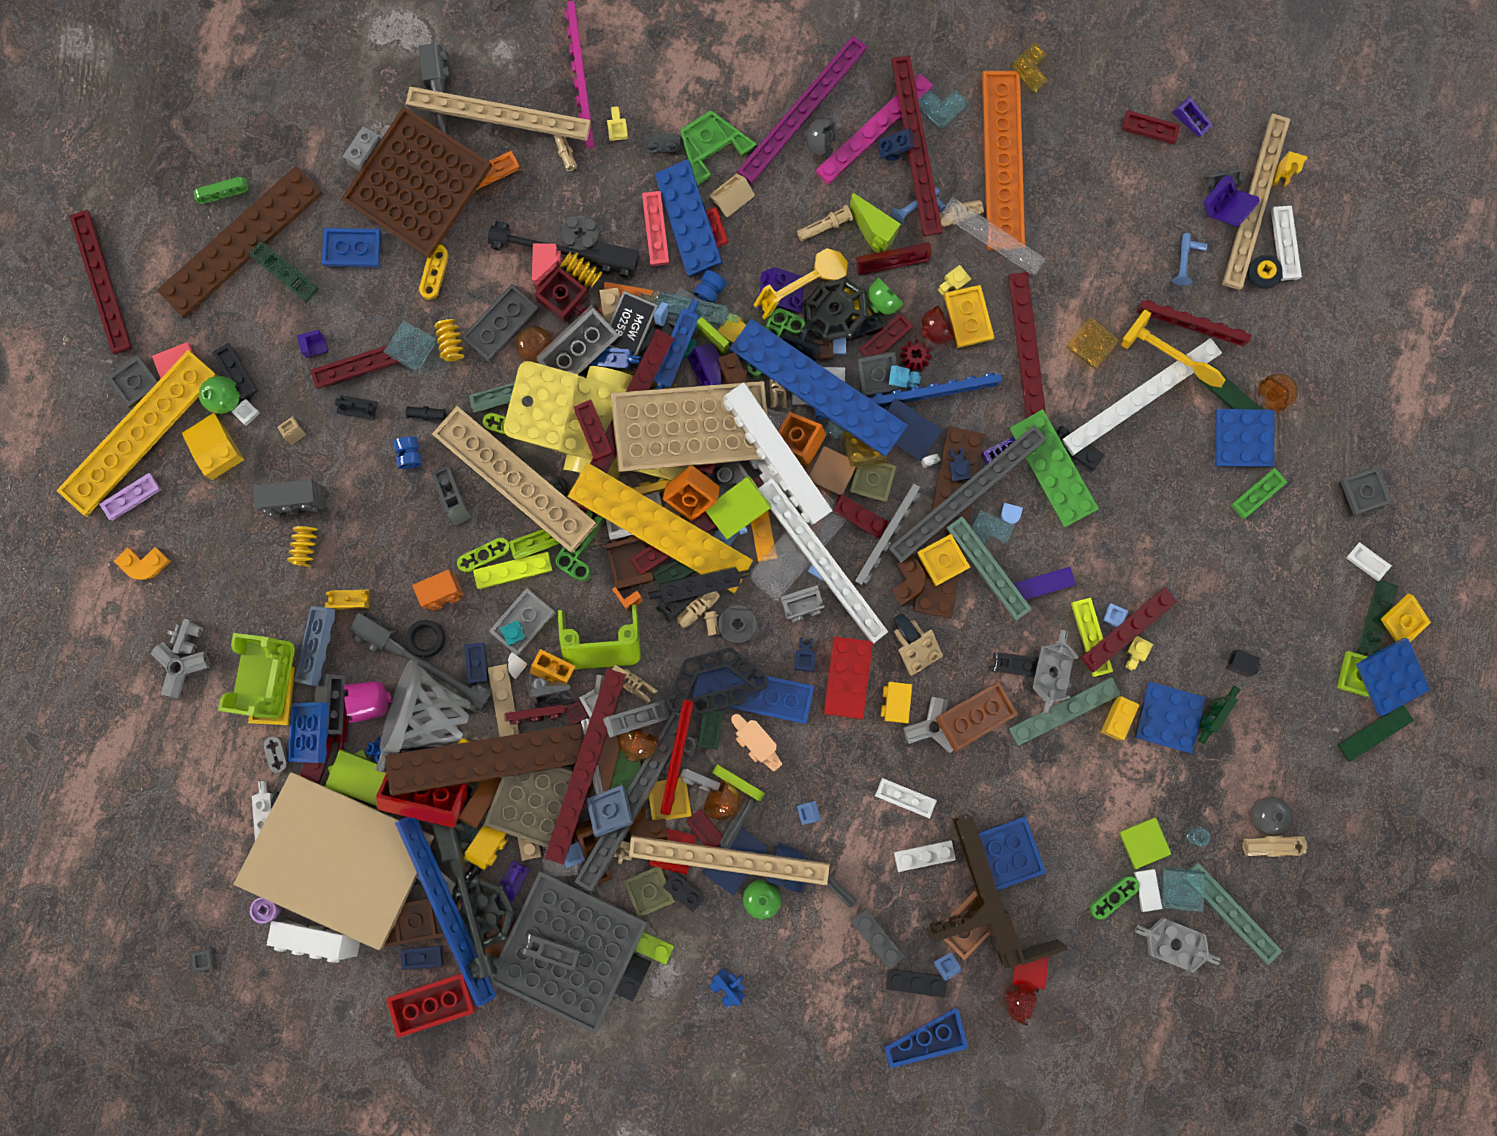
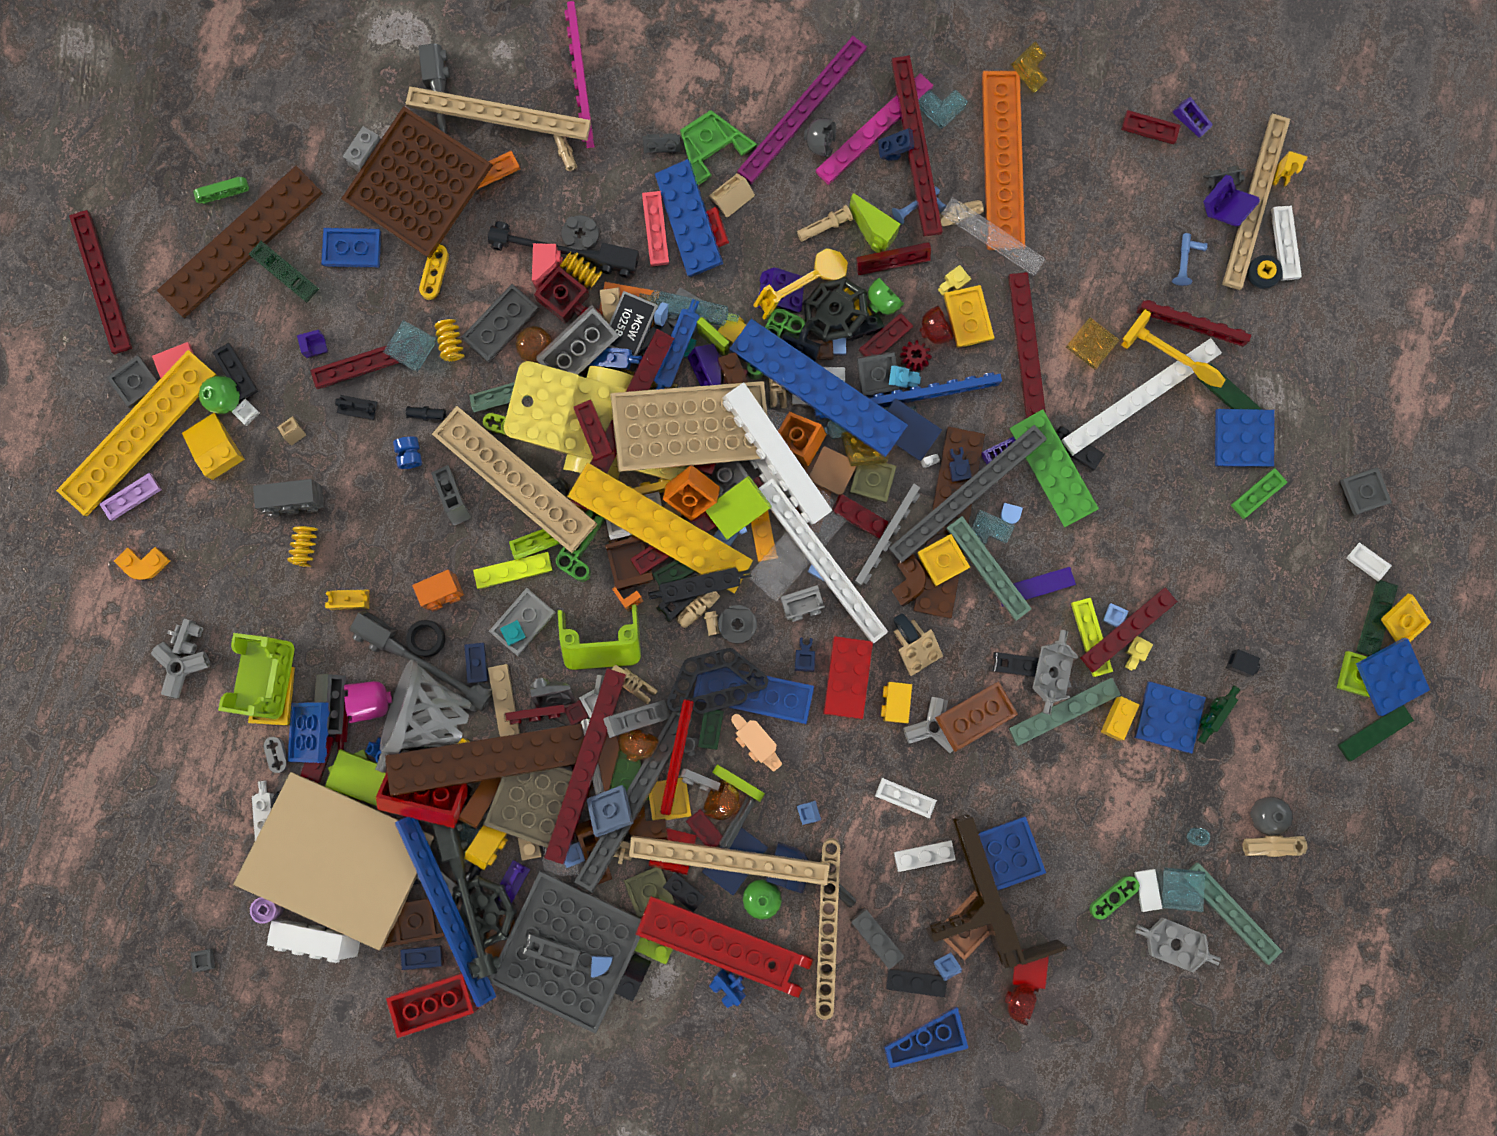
(314, 645): sand blue plate -> none
(468, 556): lime beam -> none
(515, 665): white tile -> none
(551, 668): light orange brick -> none
(600, 965): none -> medium blue tile
(617, 127): light yellow plate -> none
(710, 286): blue wheel -> none
(720, 945): none -> red hinge
(828, 937): none -> tan beam
(1145, 843): lime tile -> none
(1278, 391): clear orange cylinder -> none

